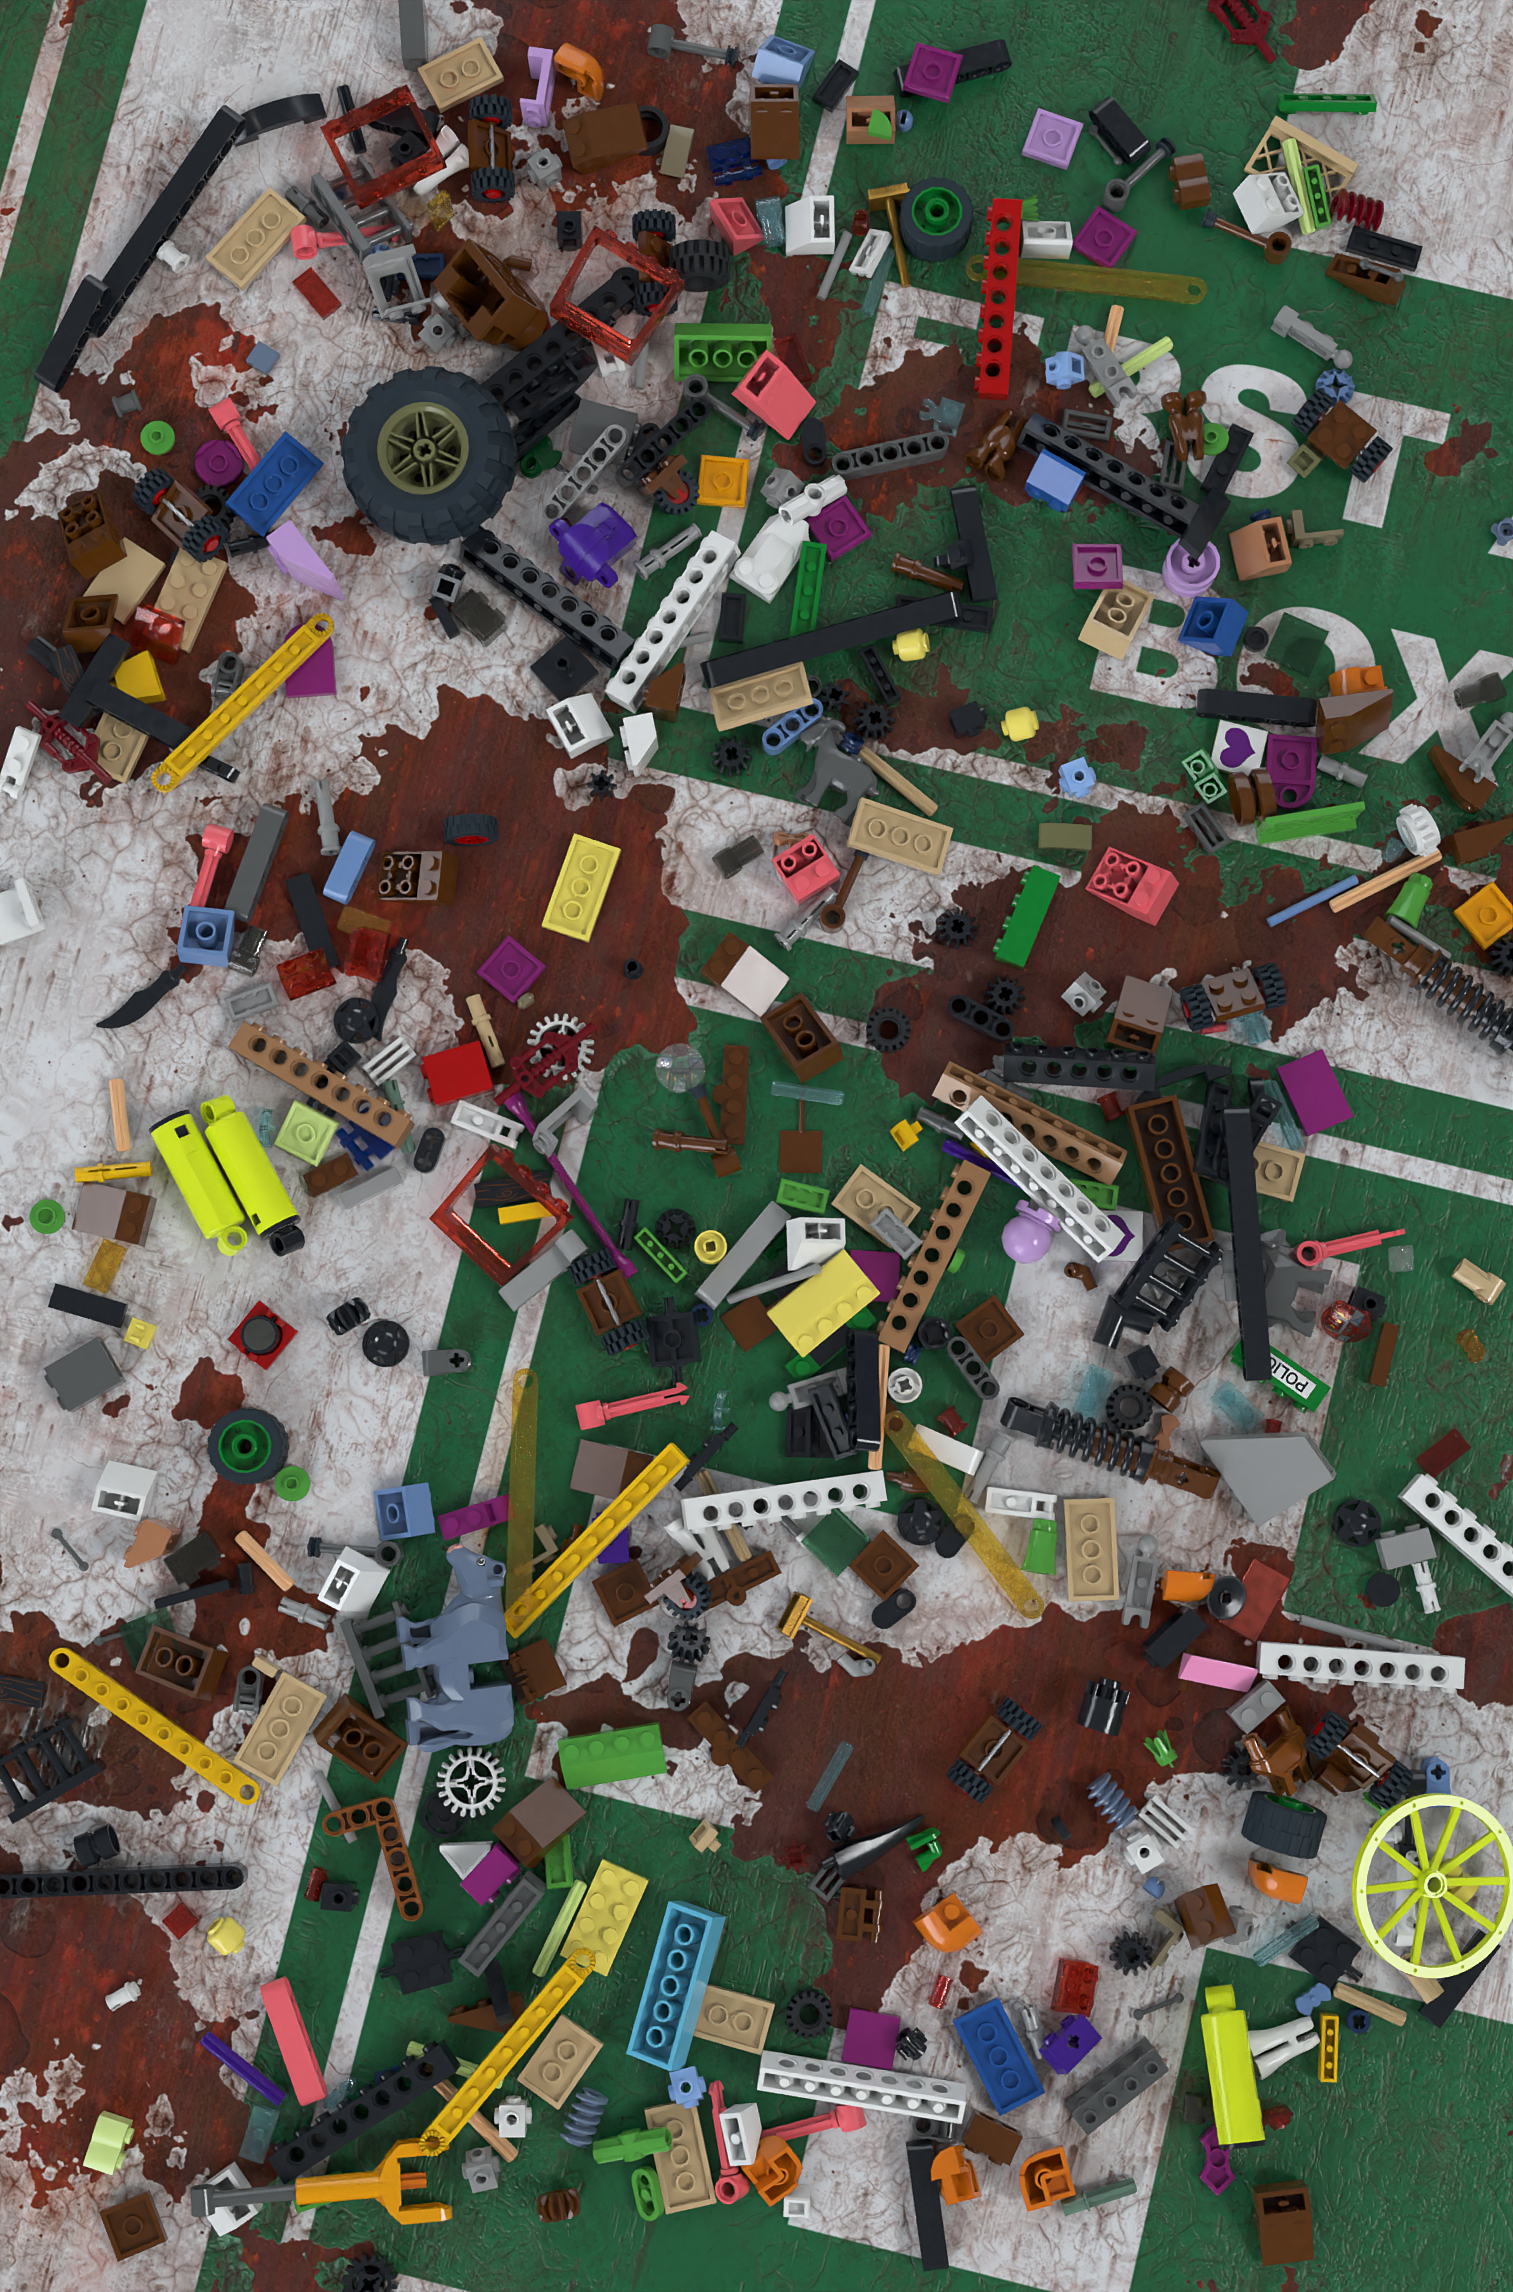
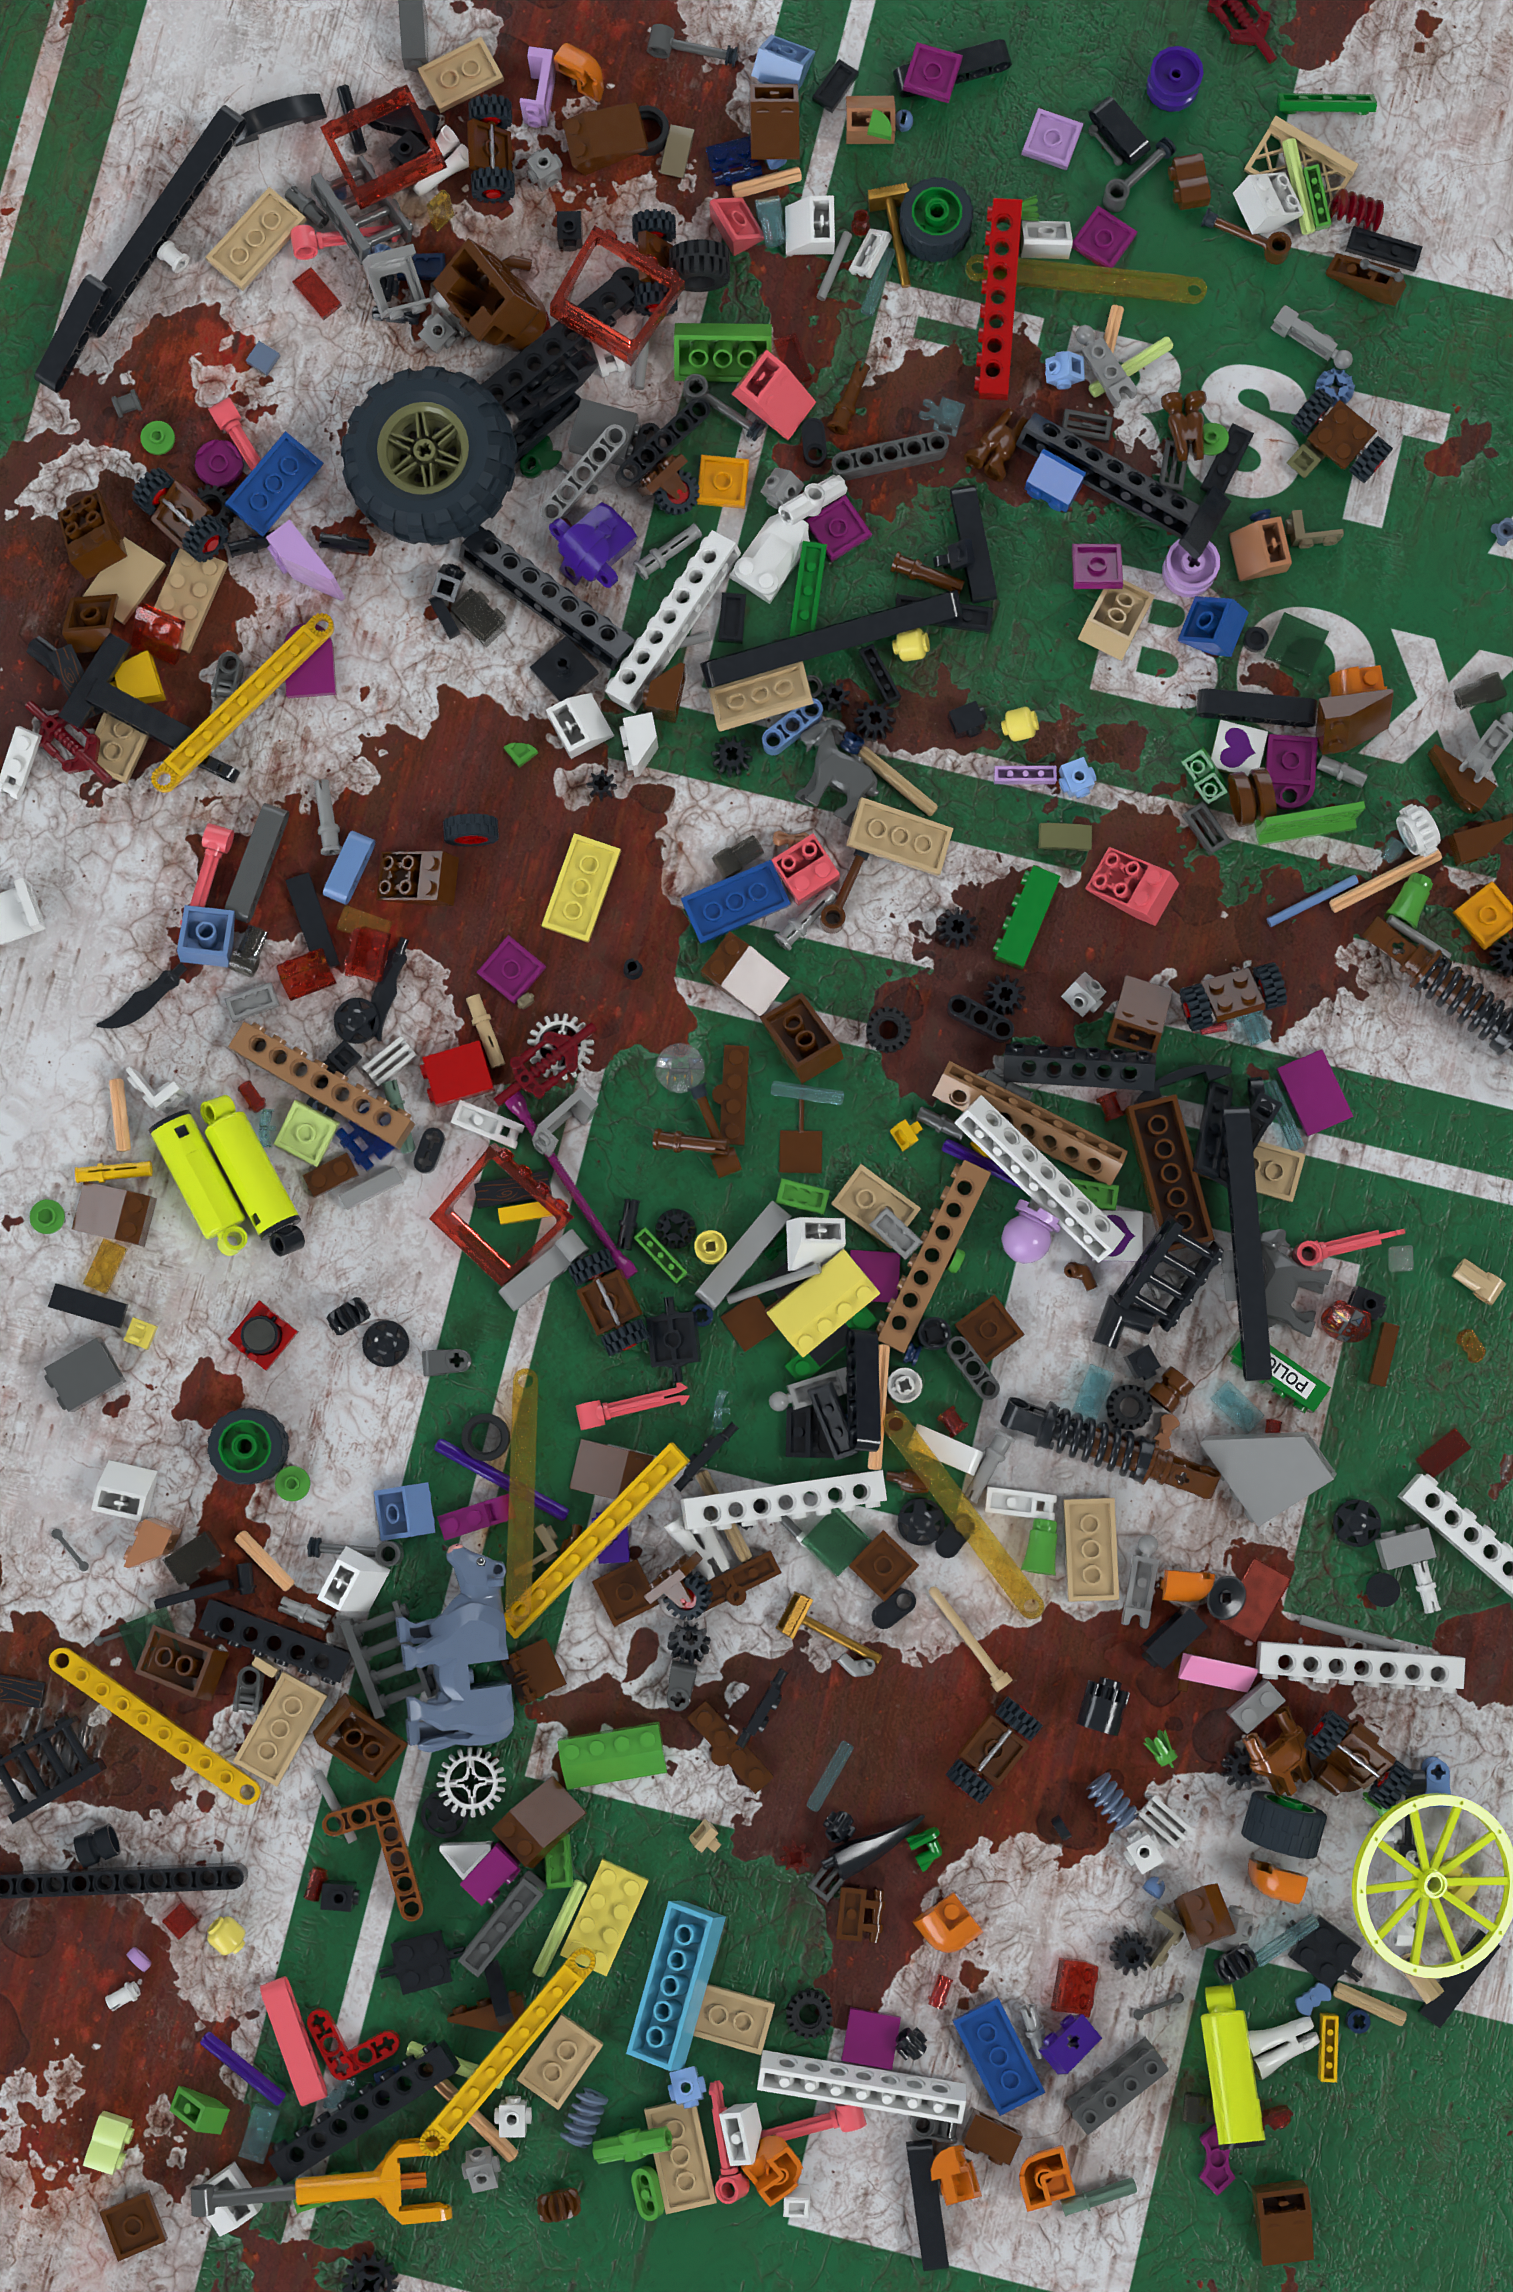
(139, 1959): none -> lavender tile
(168, 1094): none -> white bracket
(199, 2111): none -> bright green slope
(213, 1627): none -> black brick
(252, 1097): none -> clear red pin
(344, 543): none -> black pin
(349, 2056): none -> red beam
(485, 1456): none -> black tyre
(497, 1477): none -> dark purple axle
(520, 752): none -> bright green tile
(735, 902): none -> blue plate
(766, 182): none -> light nougat axle
(845, 408): none -> reddish brown pin
(998, 1677): none -> tan piece
(1025, 775): none -> lavender piece
(1174, 78): none -> dark purple wheel
(1235, 1963): none -> black gear

